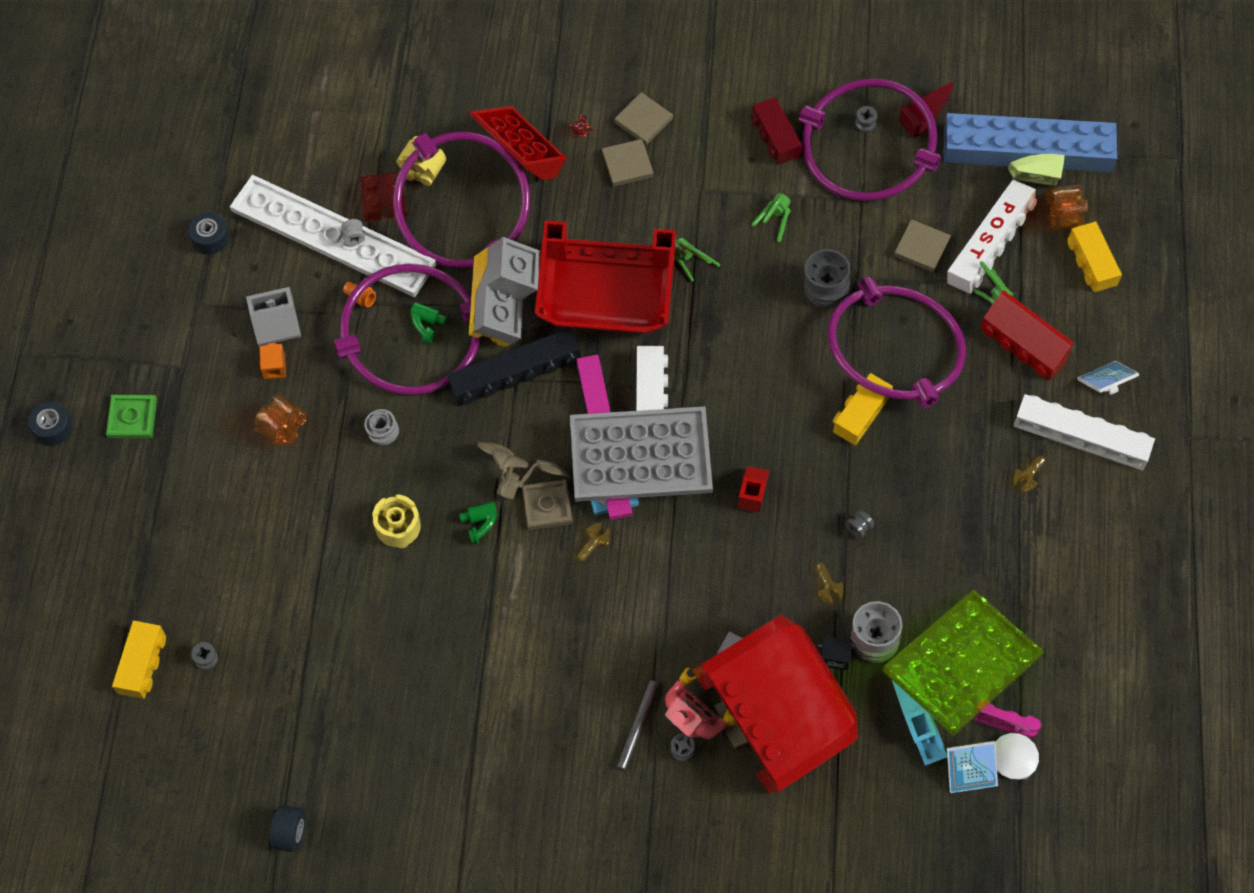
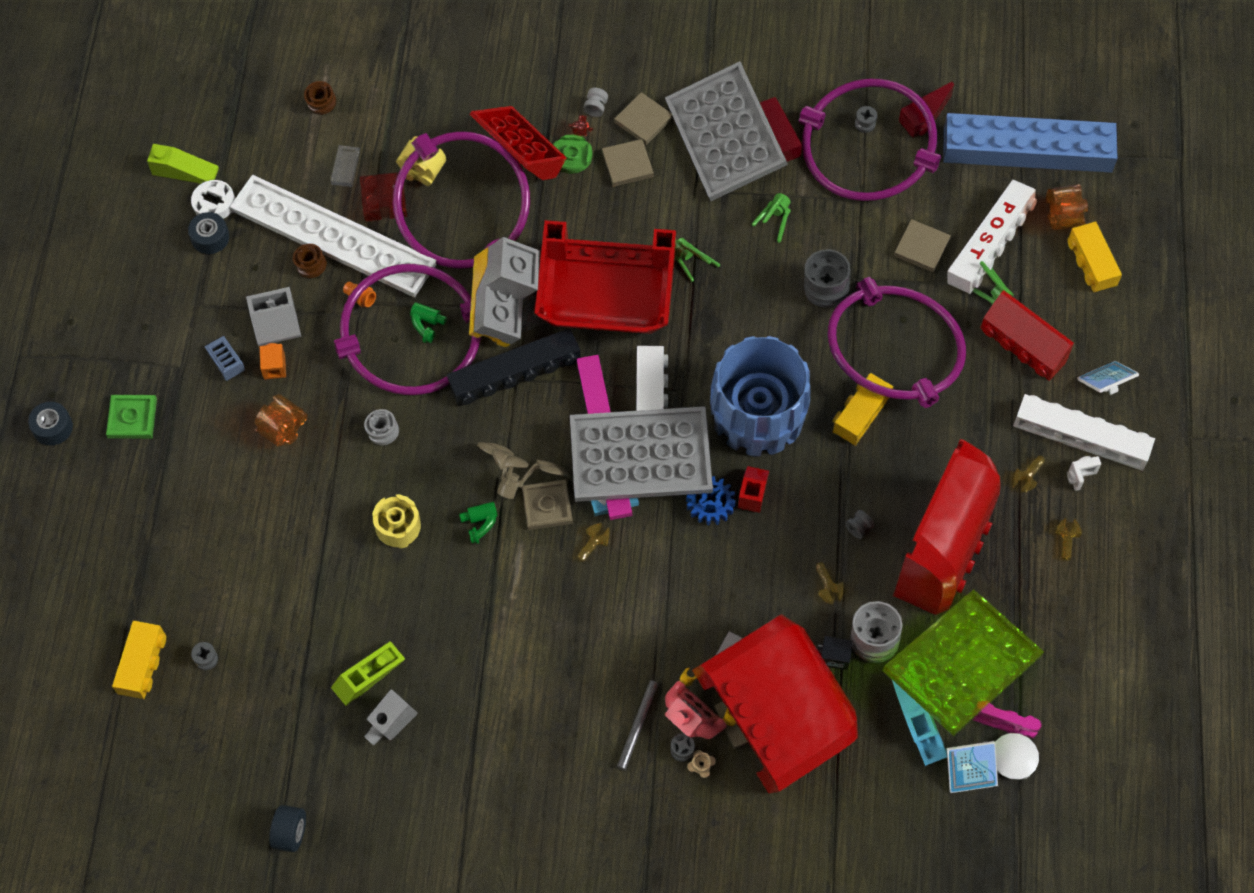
(179, 165): none -> lime slope
(218, 189): none -> white piece
(231, 370): none -> sand blue slope
(309, 260): none -> reddish brown wheel
(322, 105): none -> reddish brown wheel
(345, 166): none -> clear tile
(352, 232): light grey wheel -> none
(367, 673): none -> lime slope
(392, 711): none -> light grey torso
(576, 151): none -> bright green tile
(595, 104): none -> light grey wheel
(699, 756): none -> tan plate
(712, 510): none -> blue gear
(725, 131): none -> light grey plate
(760, 395): none -> medium blue wheel
(950, 531): none -> red slope
(1038, 169): yellowish green slope -> none
(1068, 537): none -> clear yellow bar
(1083, 467): none -> white bracket

